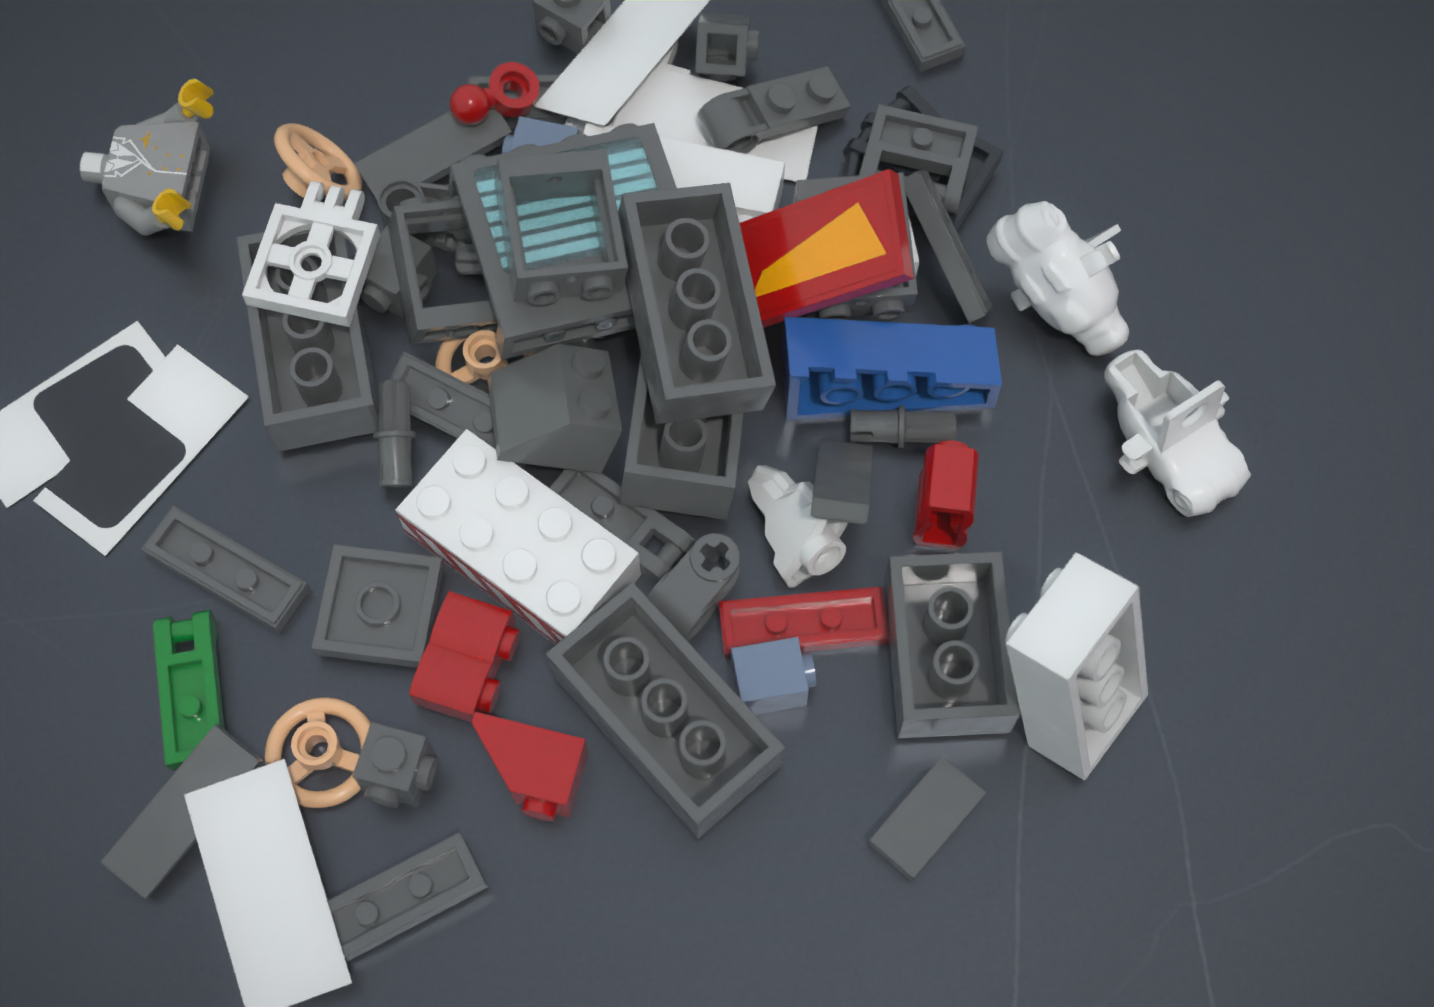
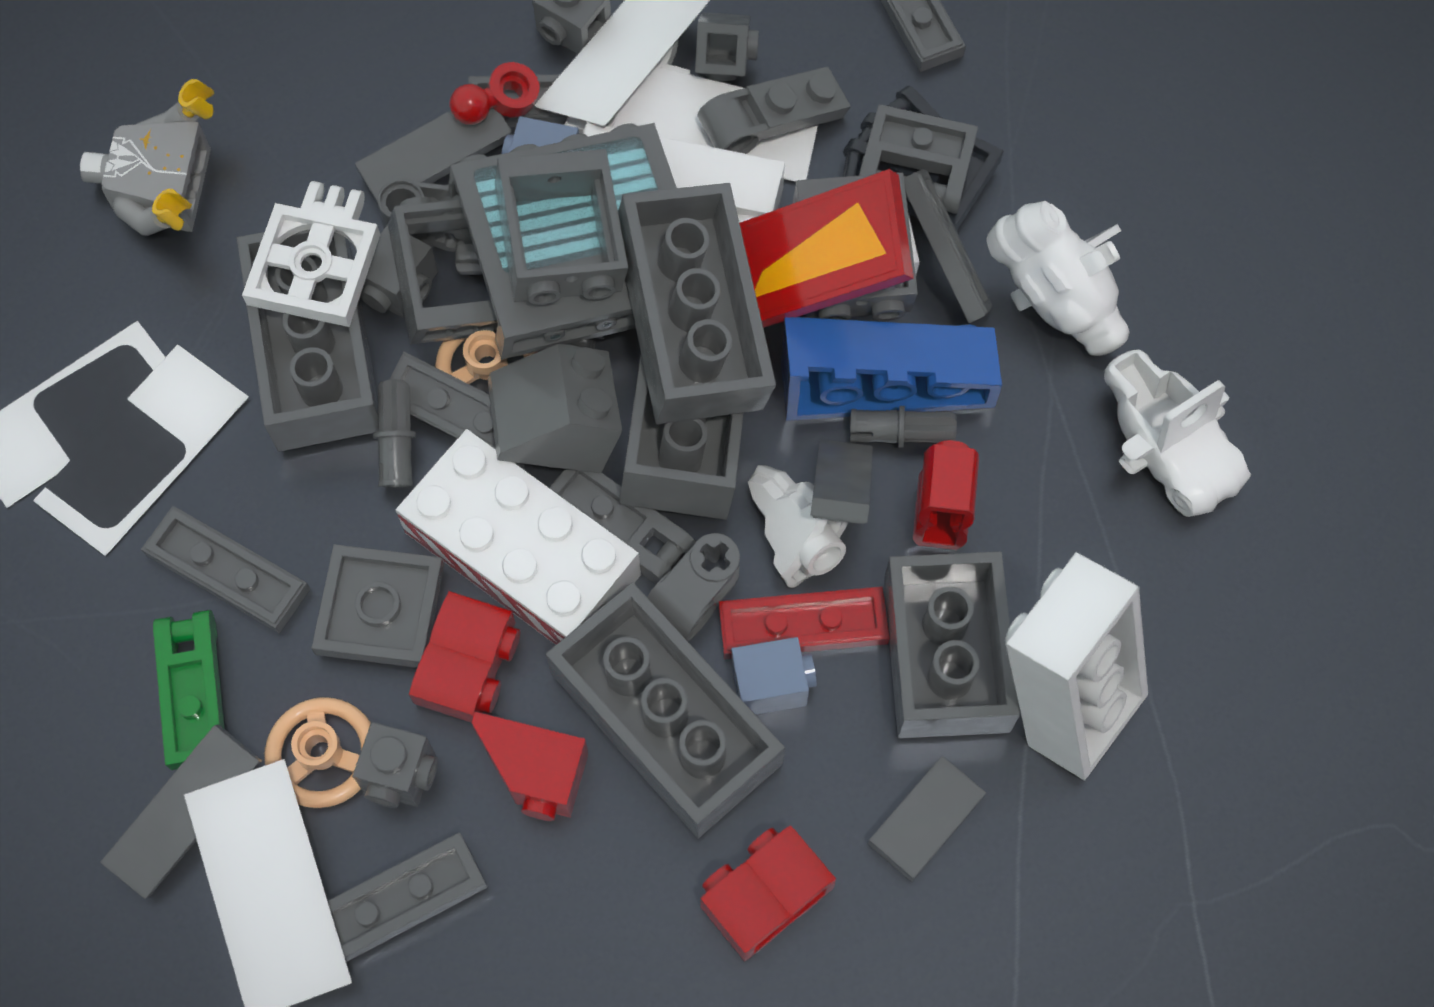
(313, 163): light nougat piece -> none
(766, 891): none -> red brick

